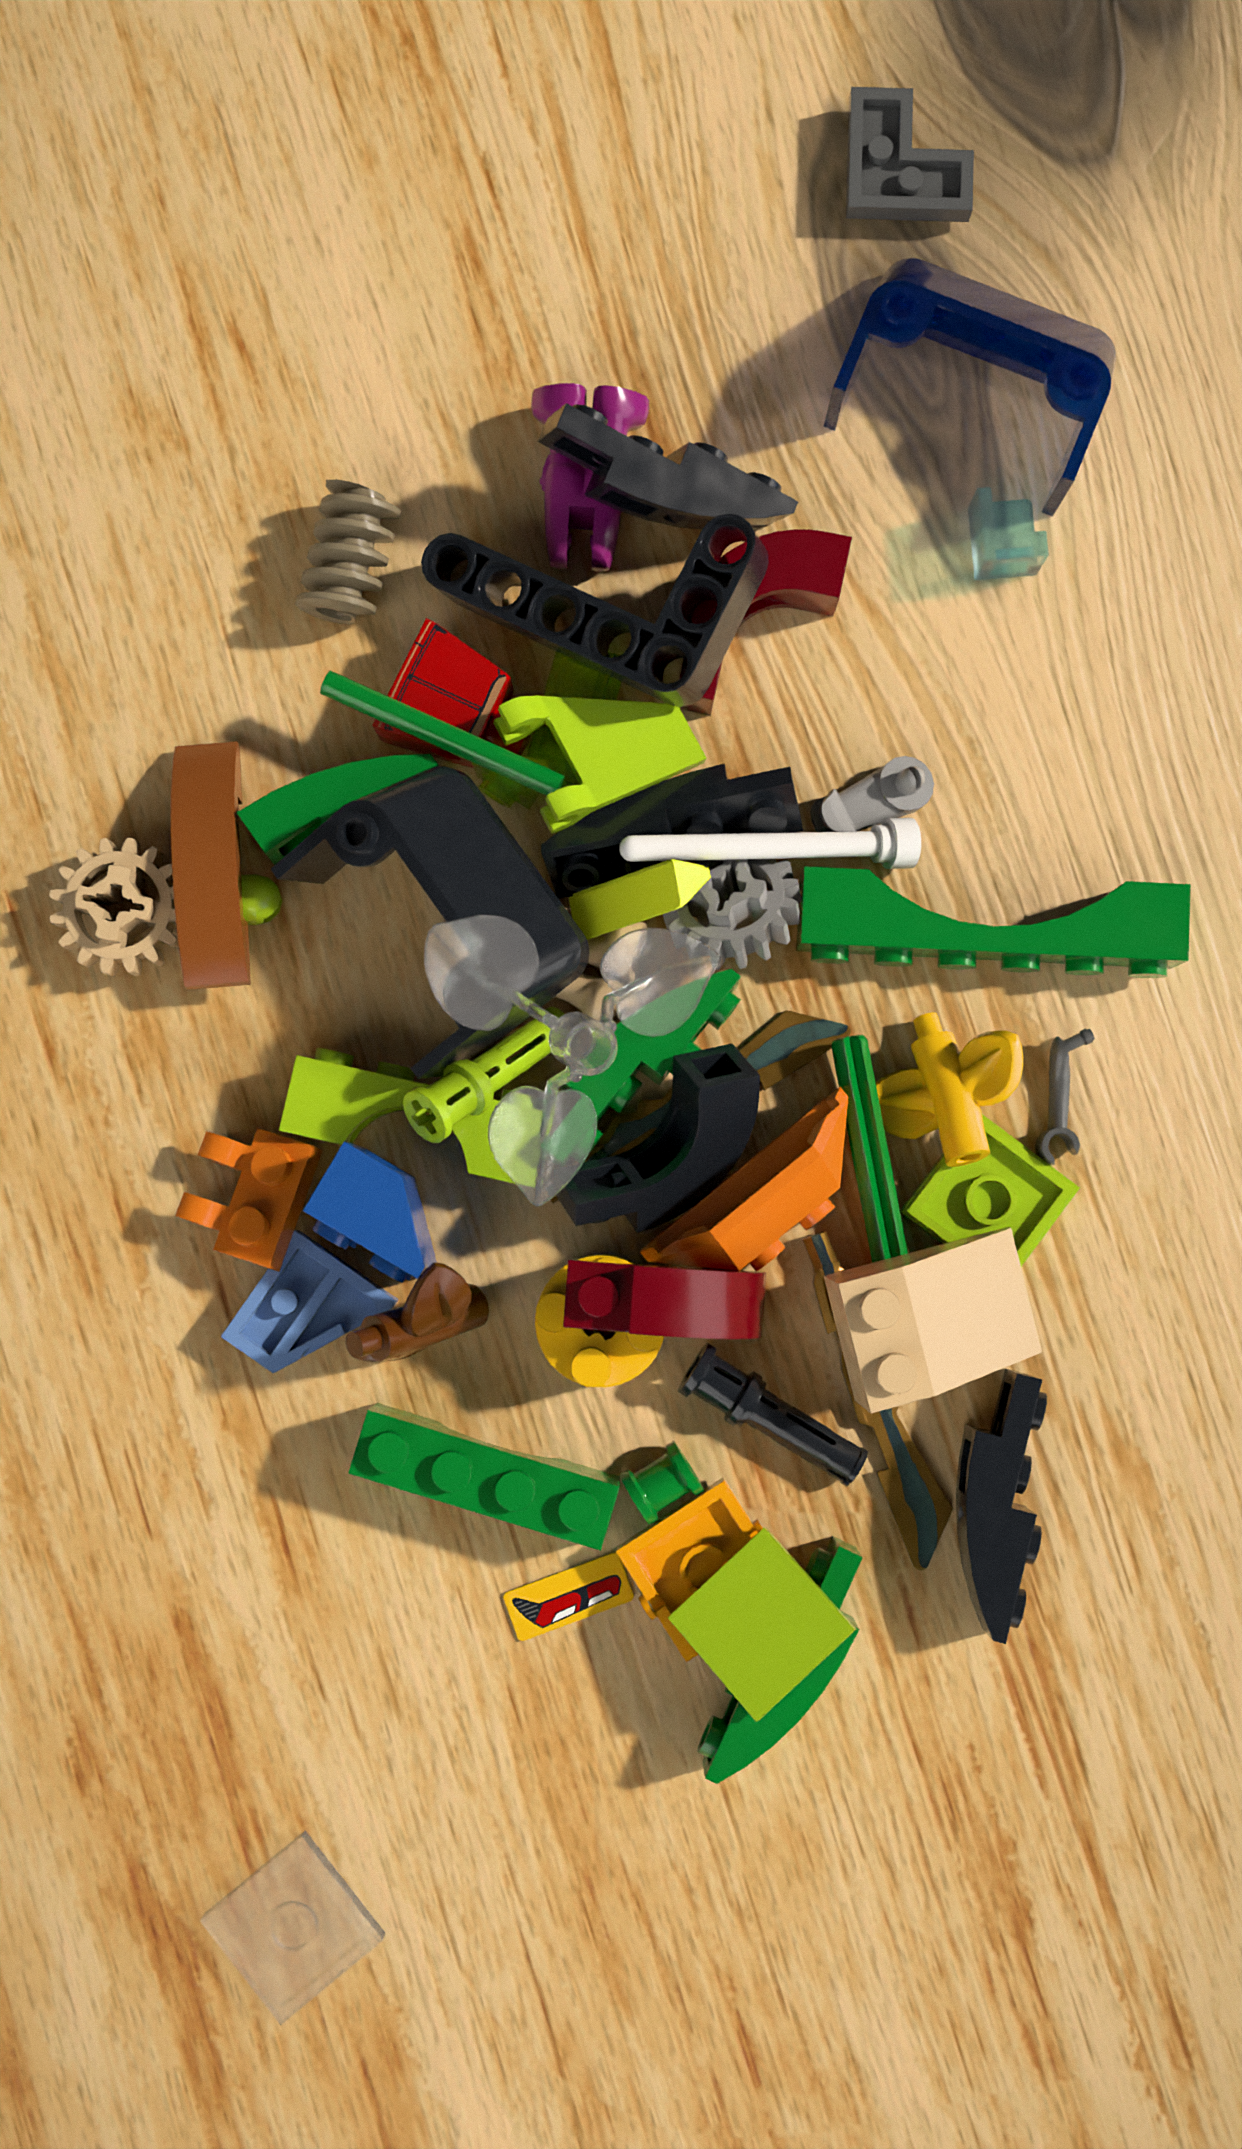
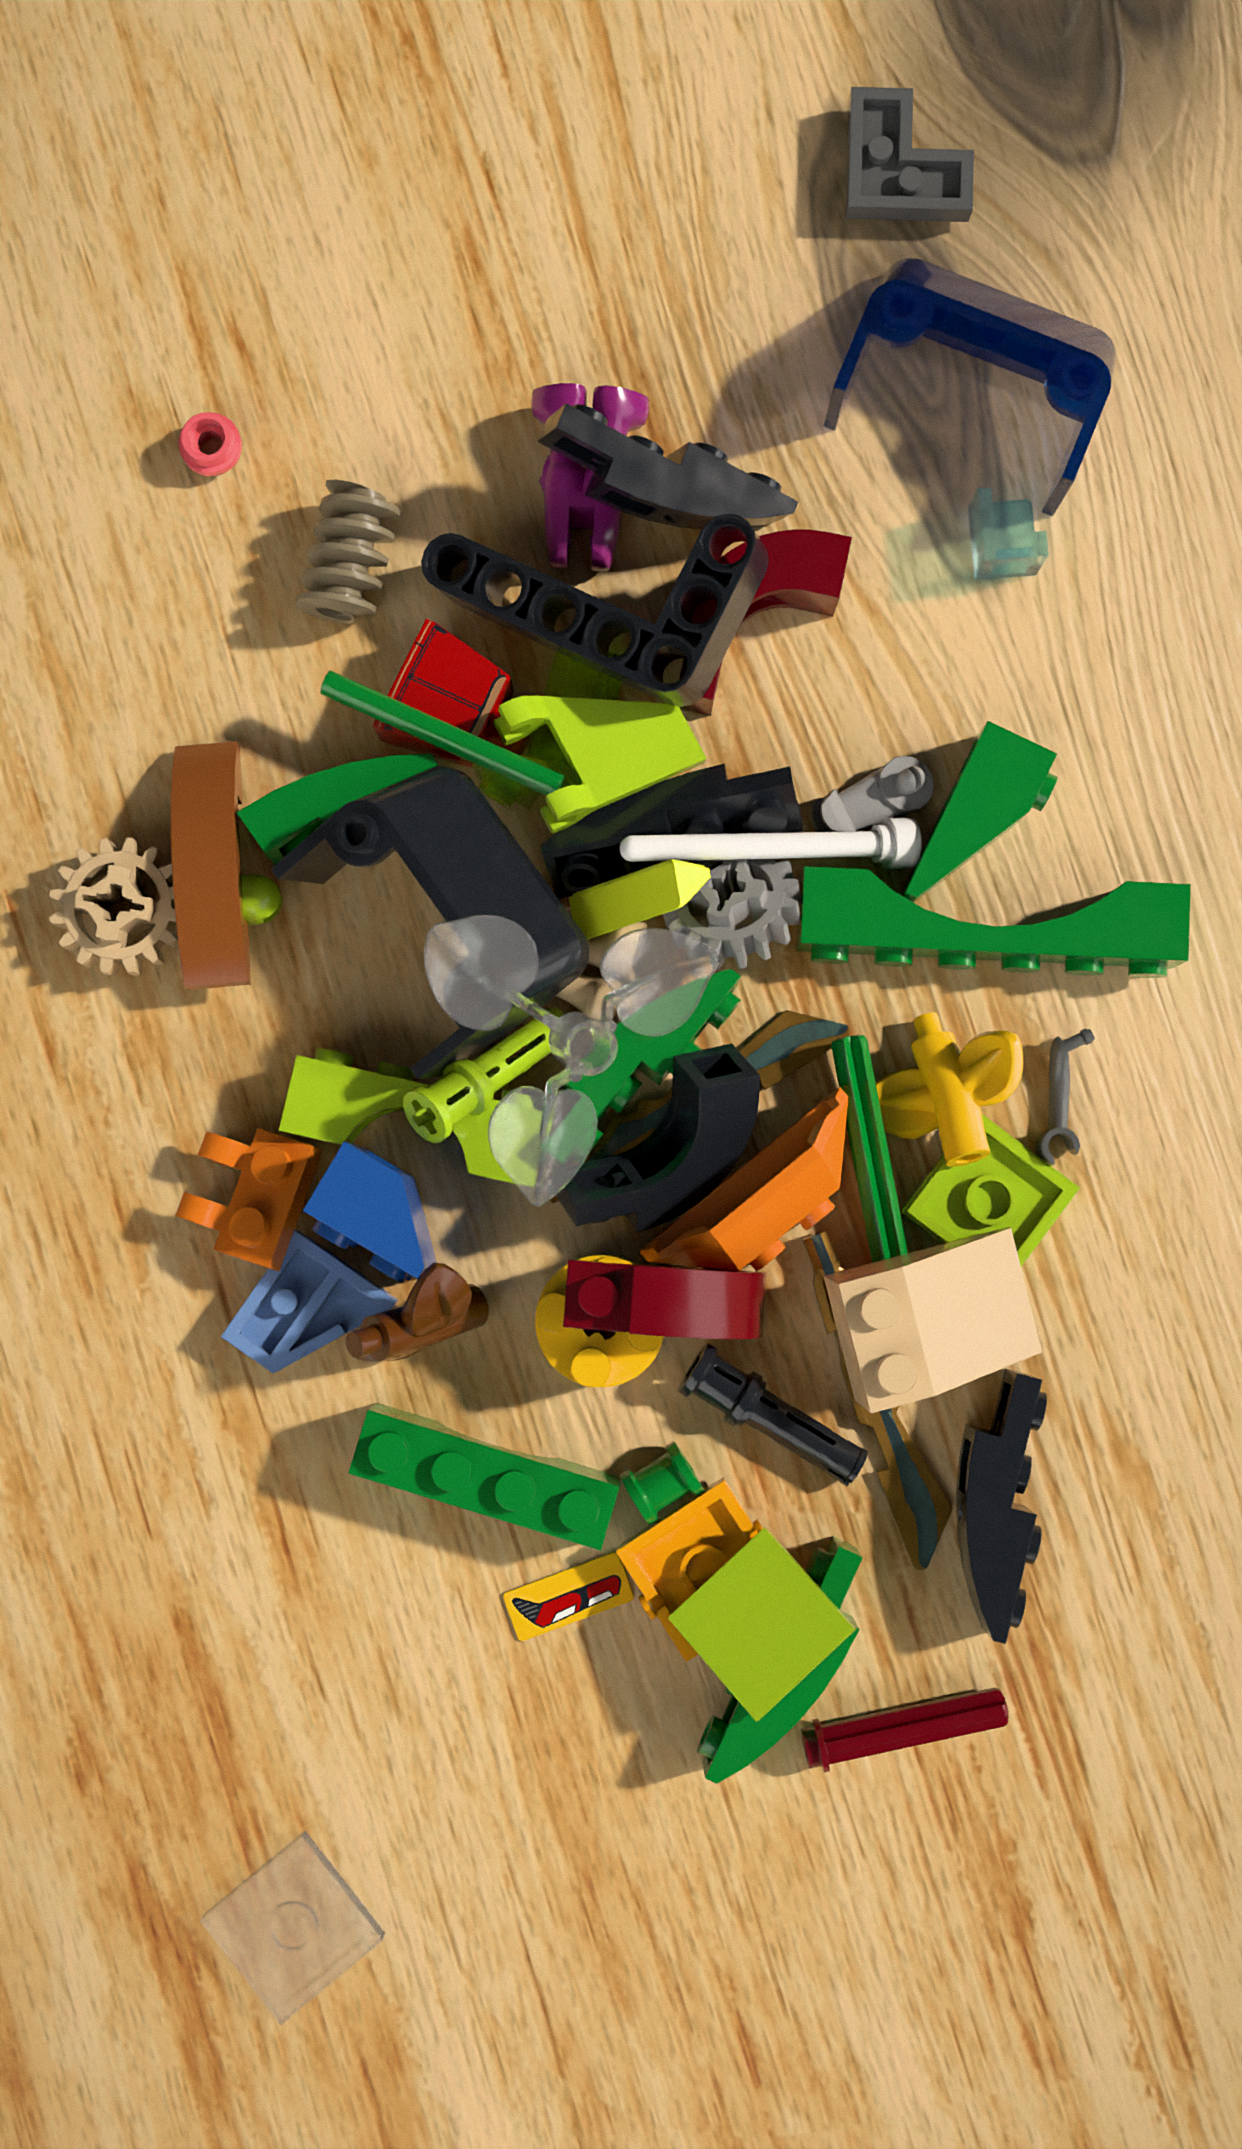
(203, 428): none -> coral plate
(903, 1727): none -> dark red axle
(989, 797): none -> green slope

